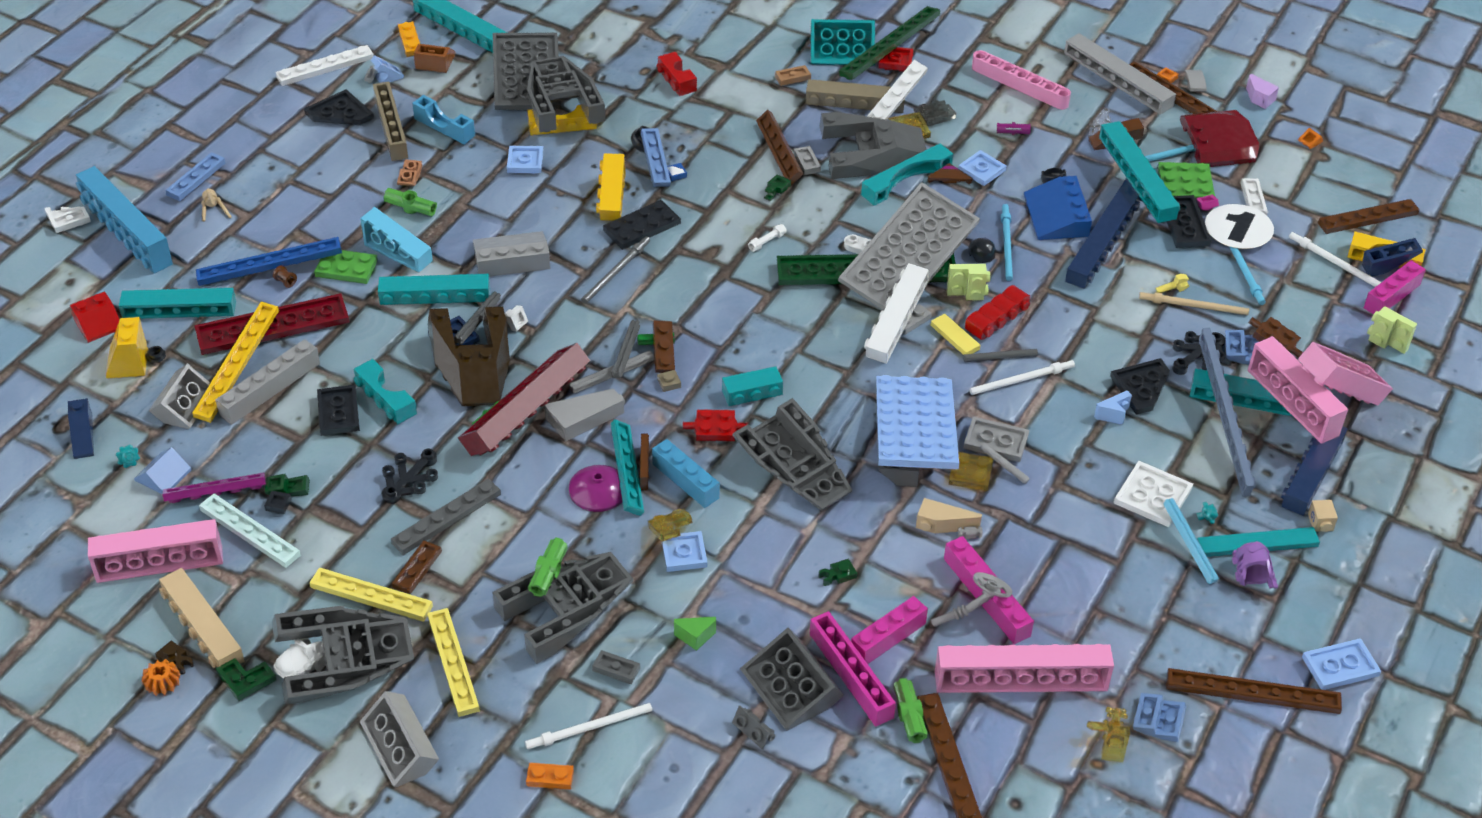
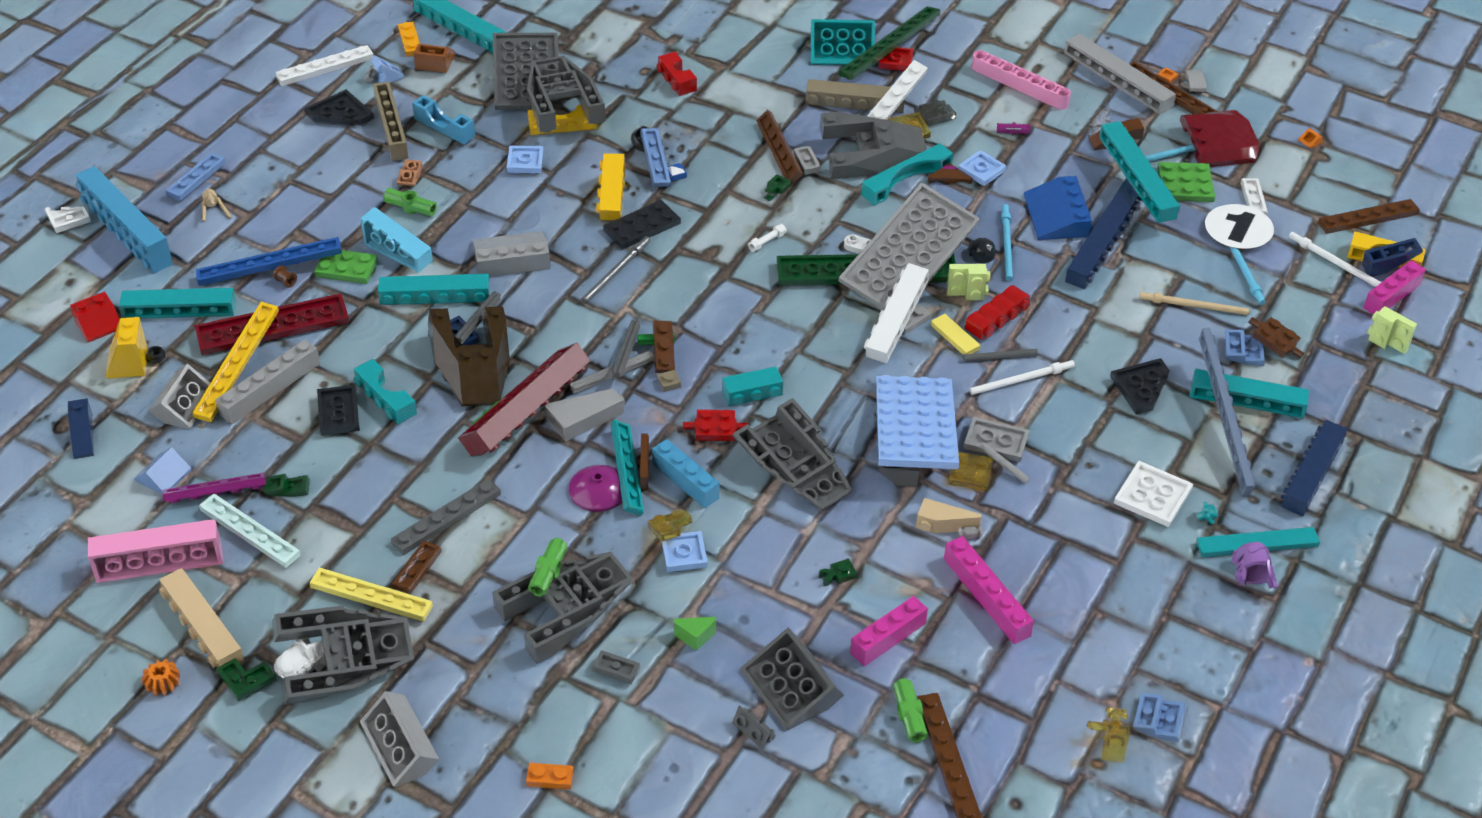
(127, 456): teal plant -> none
(175, 654): dark brown plate -> none
(278, 502): black plate -> none
(392, 492): black plant -> none
(453, 662): light yellow plate -> none
(516, 318): white tile -> none
(548, 738): white bar -> none
(792, 75): medium nougat plate -> none
(852, 669): dark pink brick -> none
(991, 587): light grey dish -> none
(1023, 668): bright pink brick -> none
(1052, 173): black hair -> none
(1114, 408): light blue slope -> none
(1180, 283): light yellow bar -> none
(1180, 365): black plant -> none
(1189, 227): black plate -> none
(1191, 541): medium azure axle -> none
(1207, 202): dark pink plate -> none
(1254, 691): reddish brown tile -> none
(1261, 92): lavender slope -> none
(1296, 390): bright pink brick -> none
(1322, 515): tan brick -> none
(1341, 664): light blue plate -> none
(1344, 374): bright pink brick -> none

